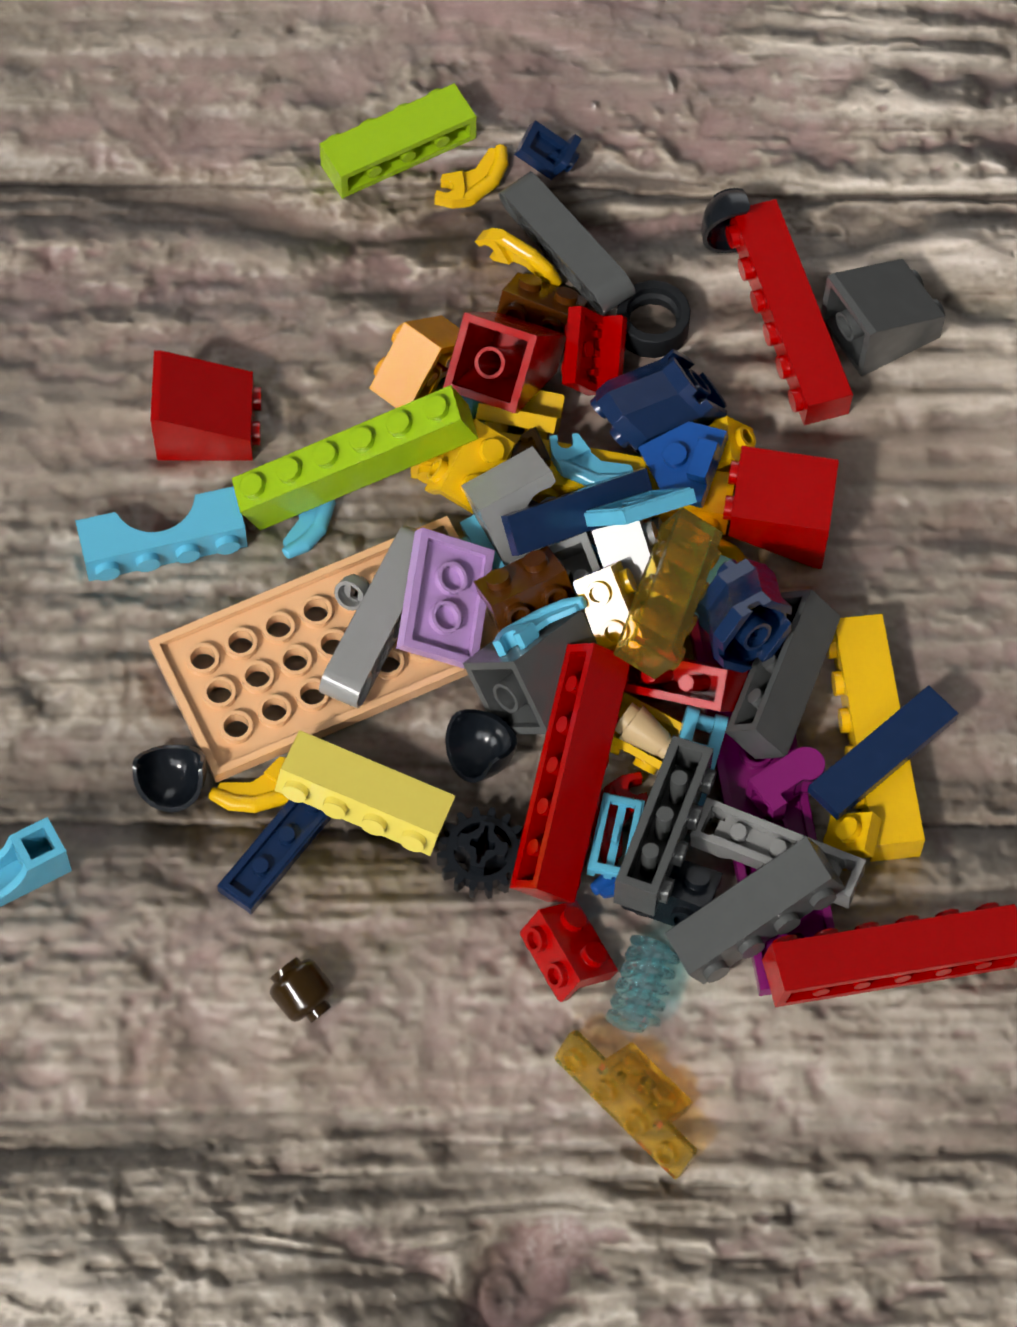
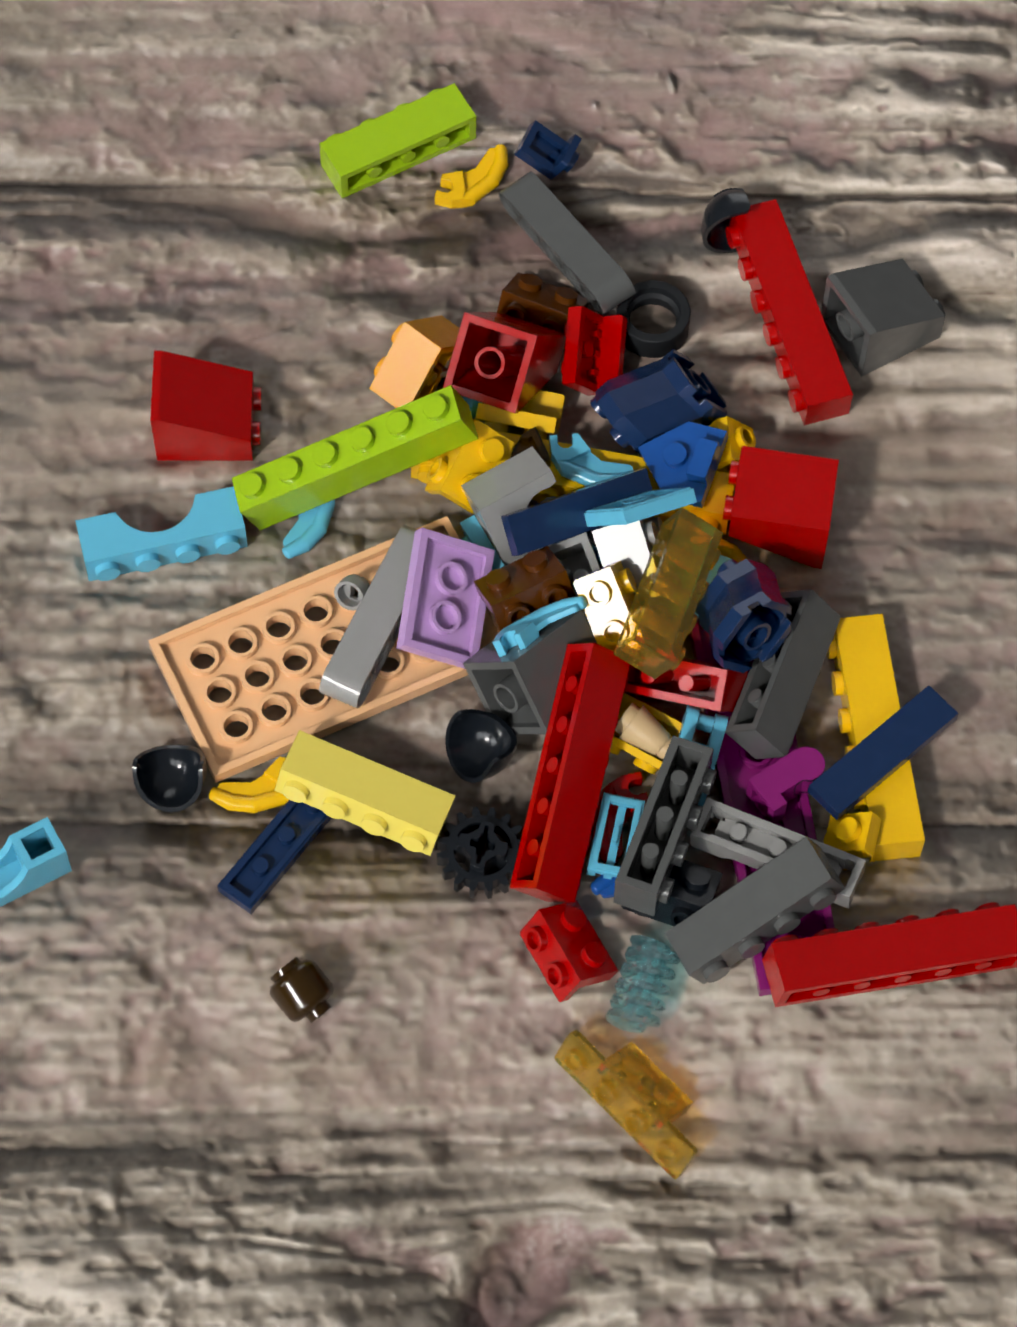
(511, 249): yellow piece -> none

